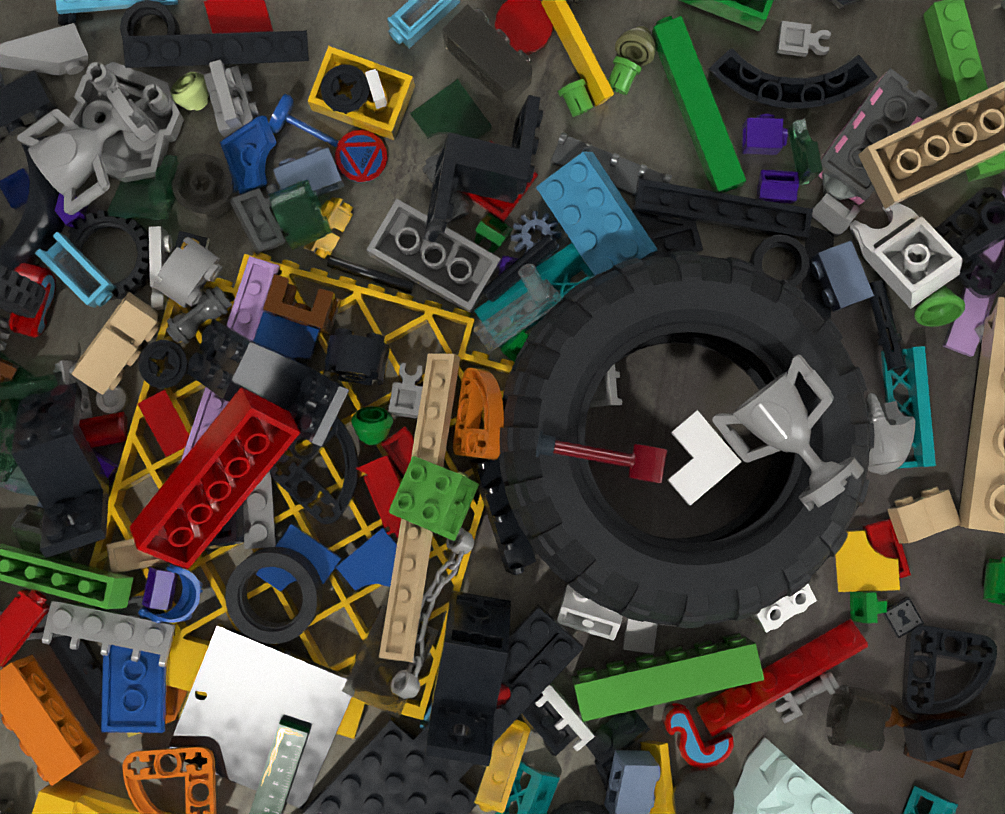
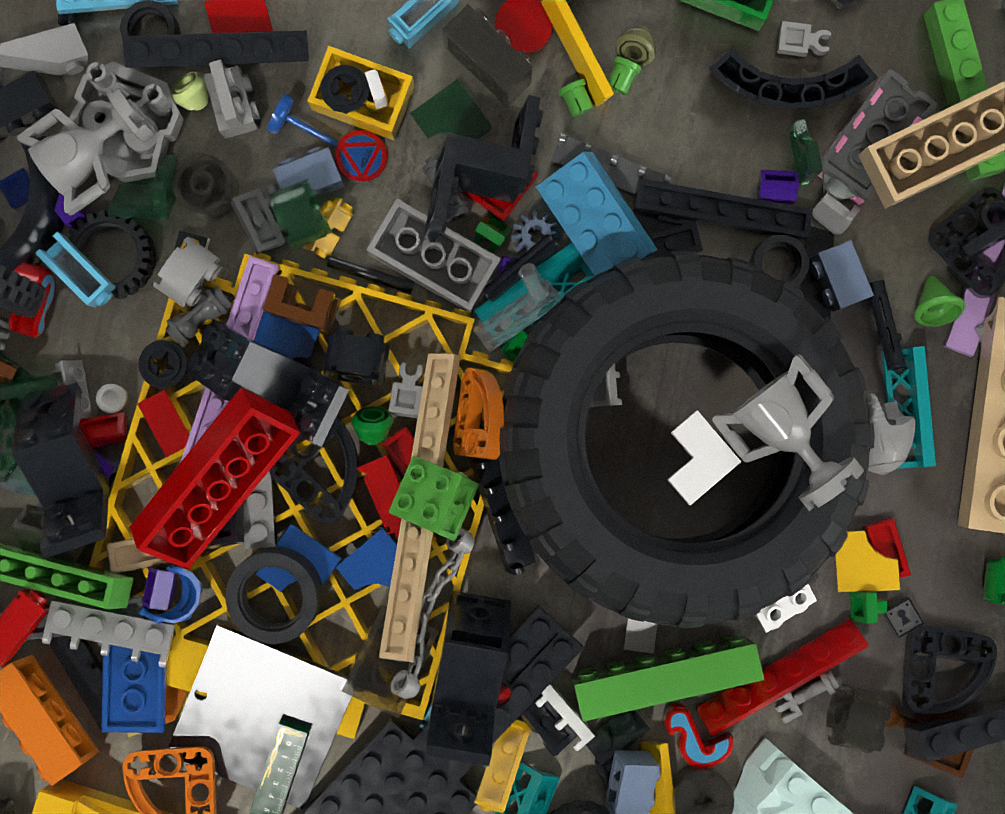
(117, 344): tan piece -> none
(159, 246): white plate -> none
(247, 153): blue tile -> none
(587, 615): white brick -> none
(644, 463): dark red piece -> none
(697, 105): green brick -> none
(763, 135): dark purple brick -> none
(908, 254): white brick -> none
(923, 515): tan brick -> none

